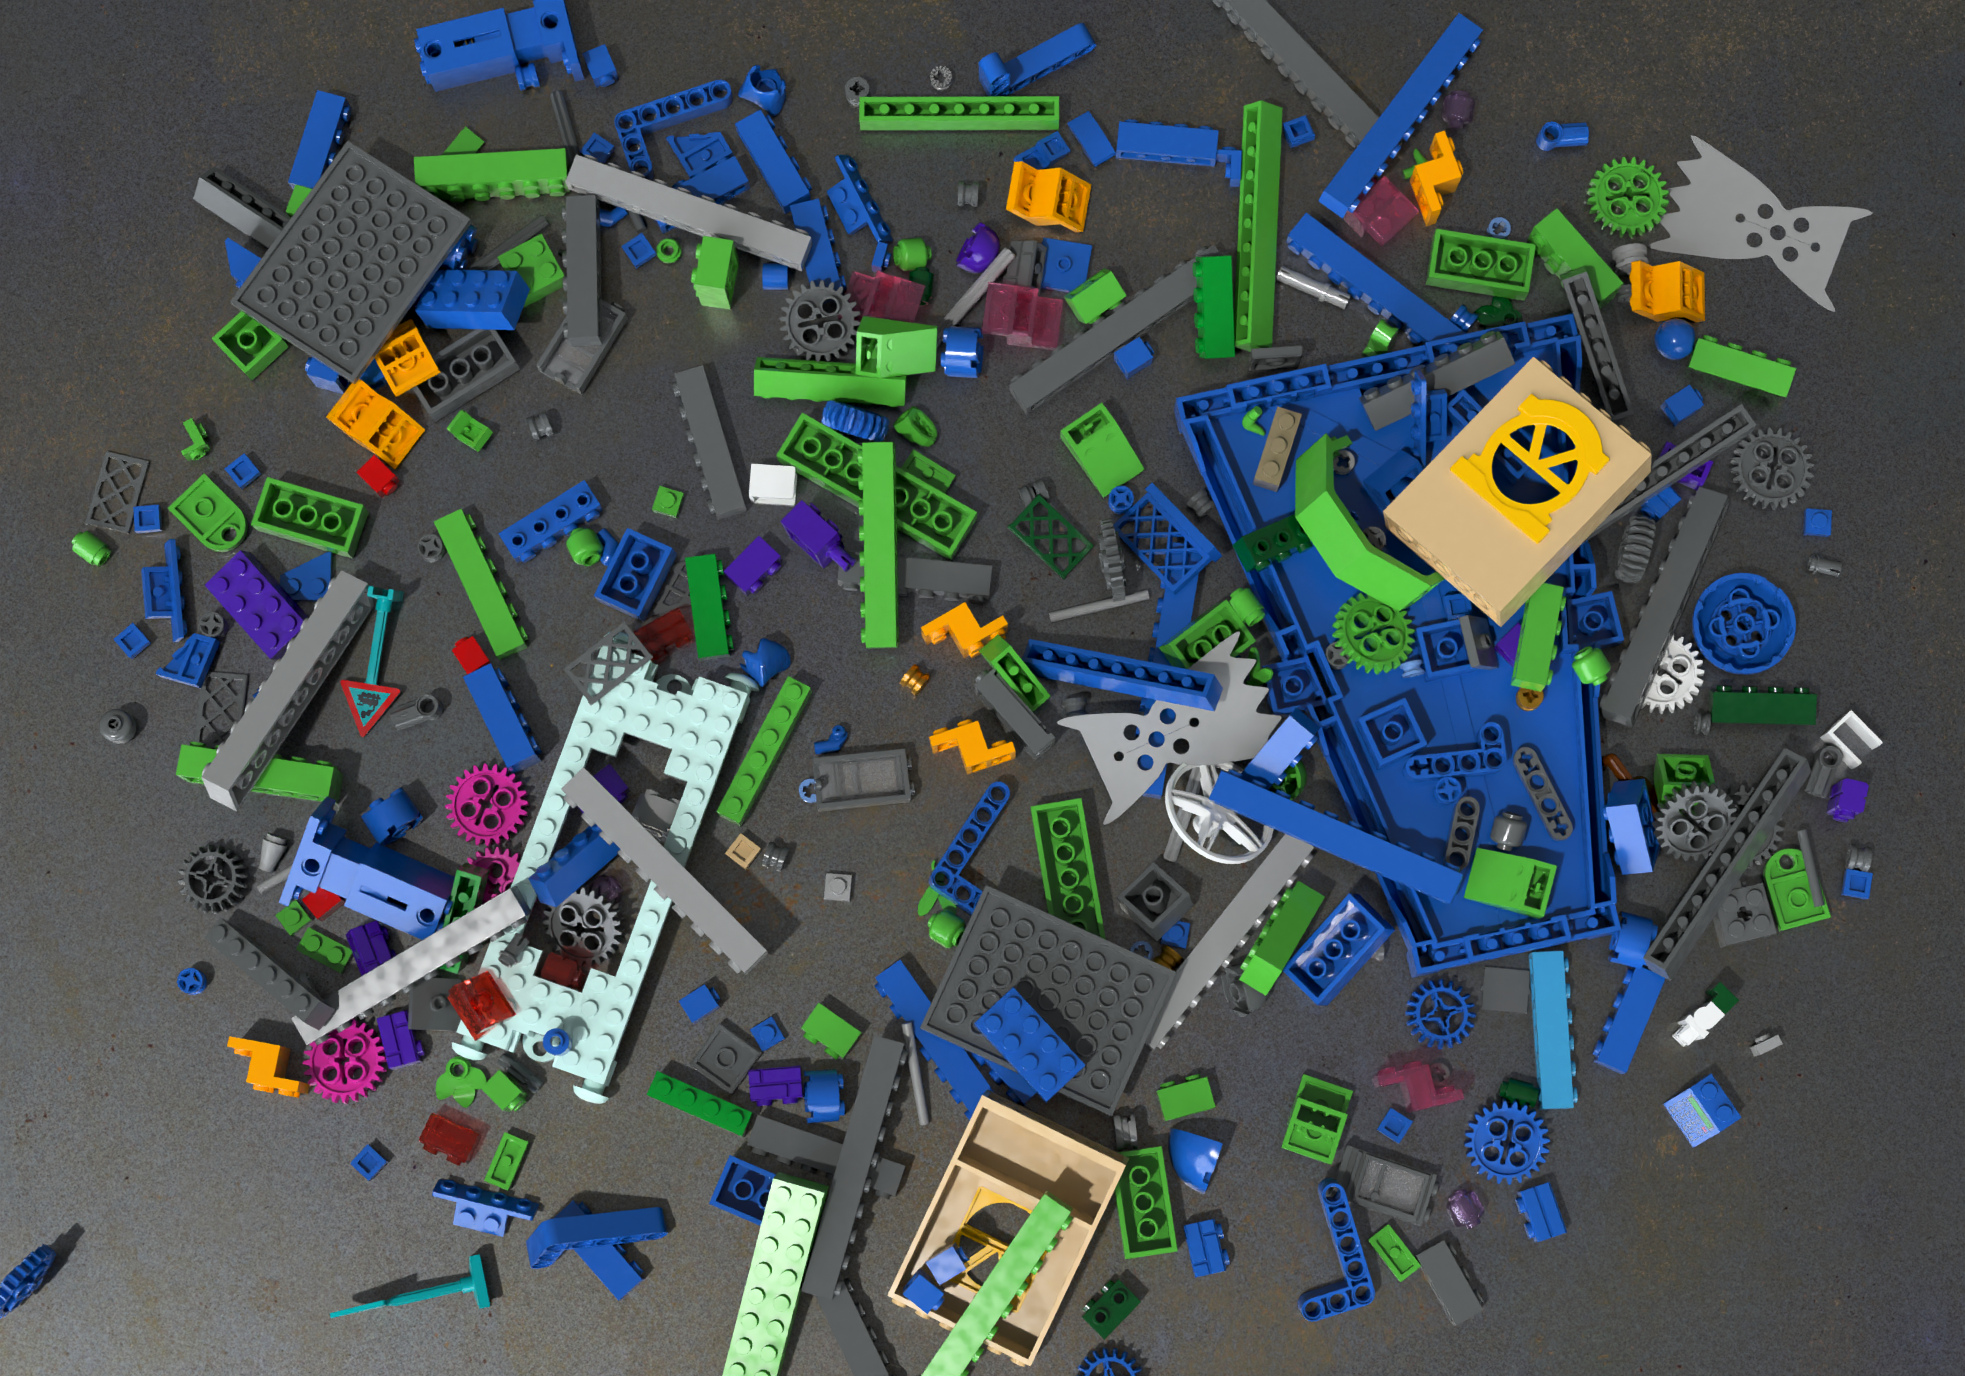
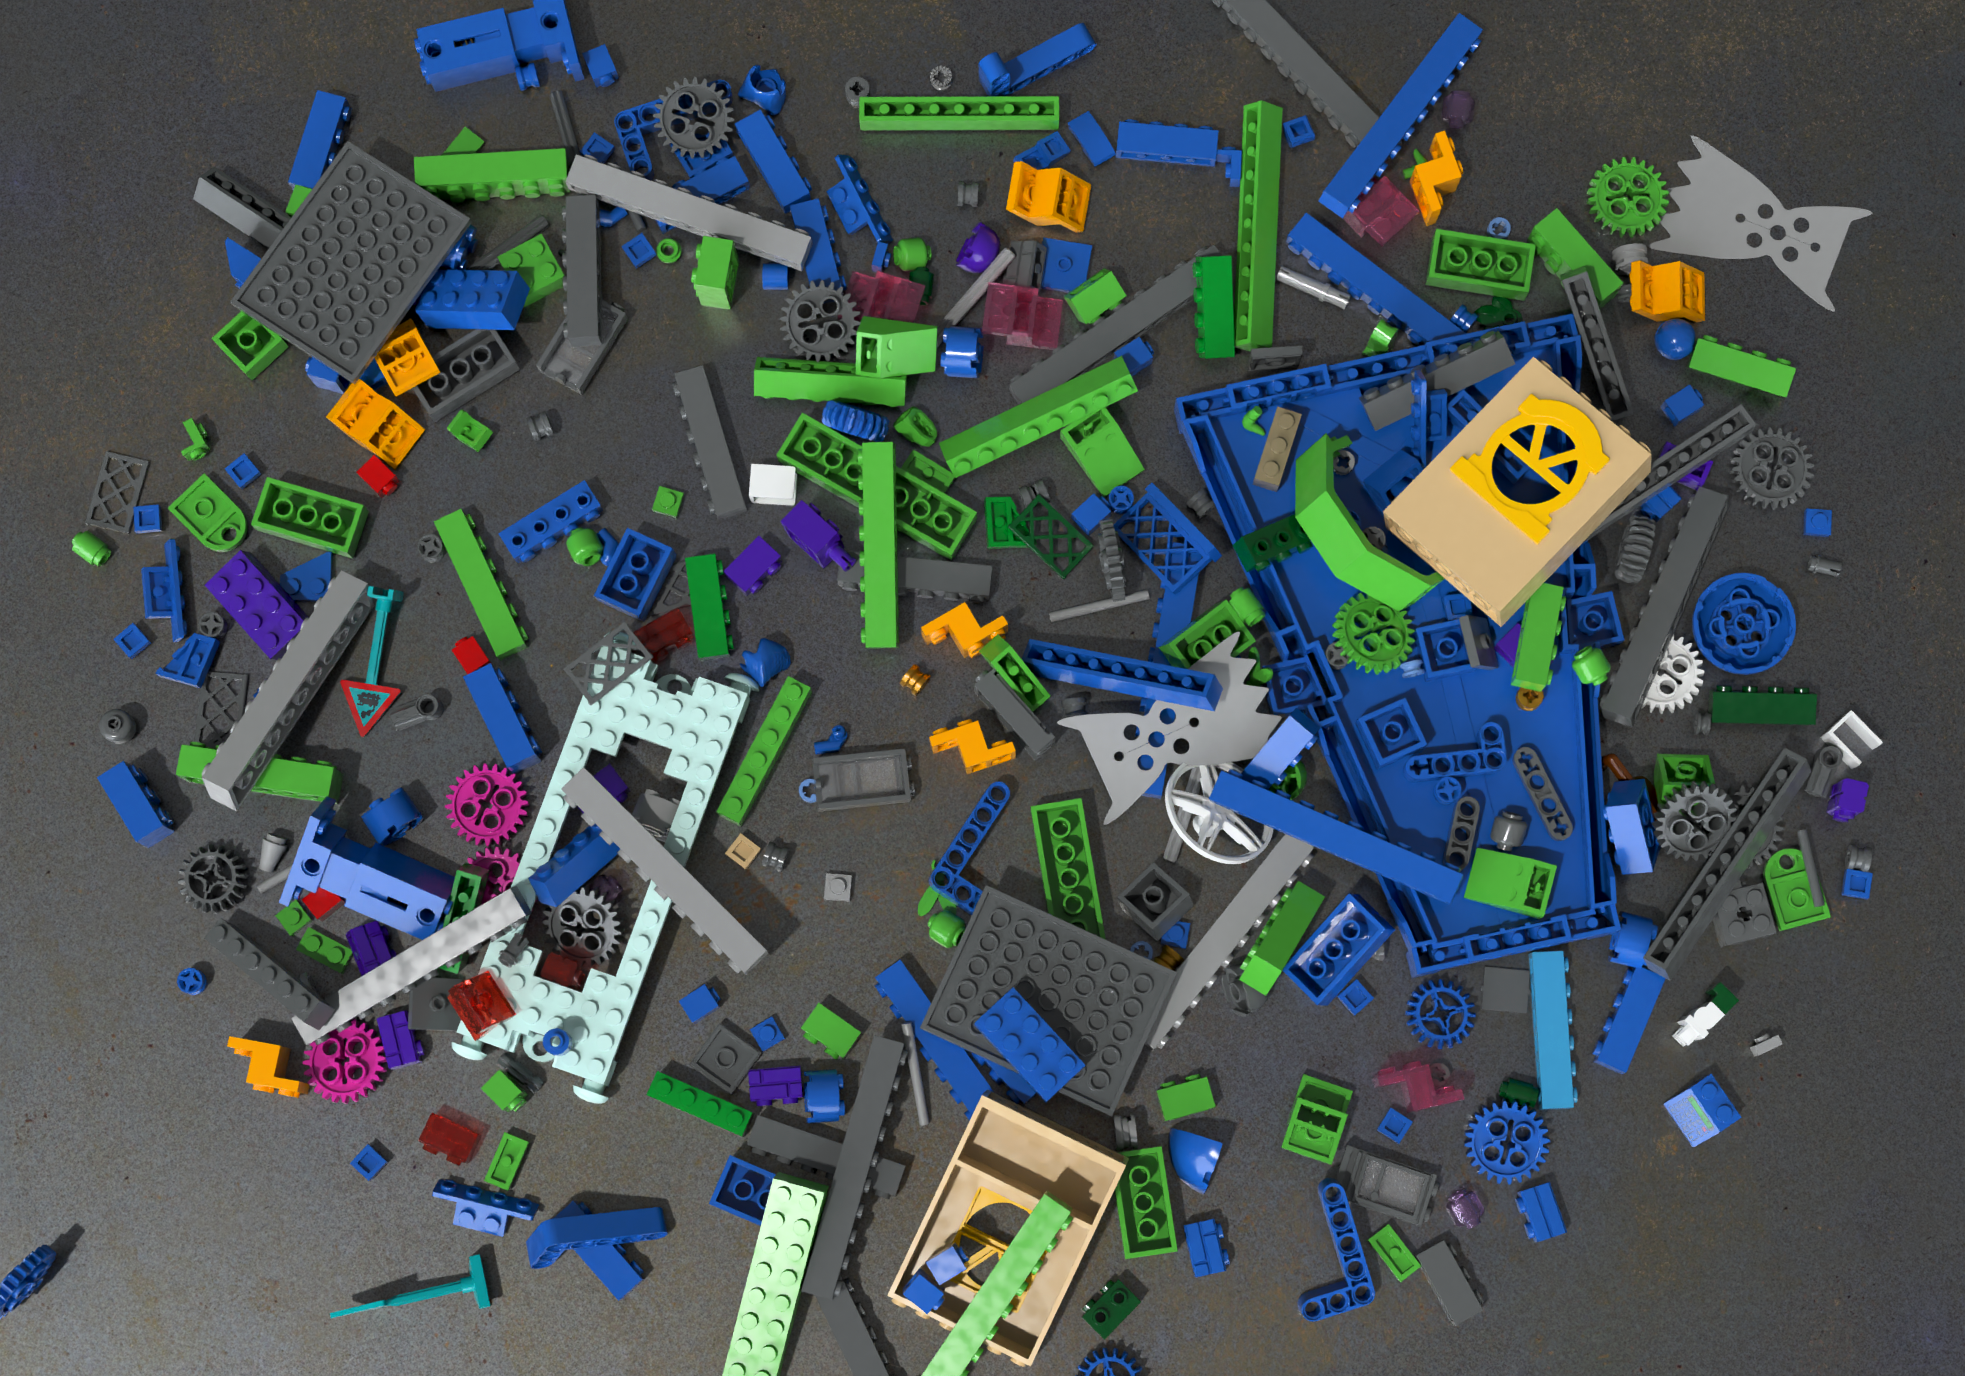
(137, 803): none -> blue brick
(462, 1085): bright green plate -> none
(700, 95): none -> dark grey gear
(998, 515): none -> green wing
(1038, 417): none -> bright green brick
(1090, 512): none -> blue brick
(1355, 997): none -> blue plate
(1564, 134): blue piece -> none

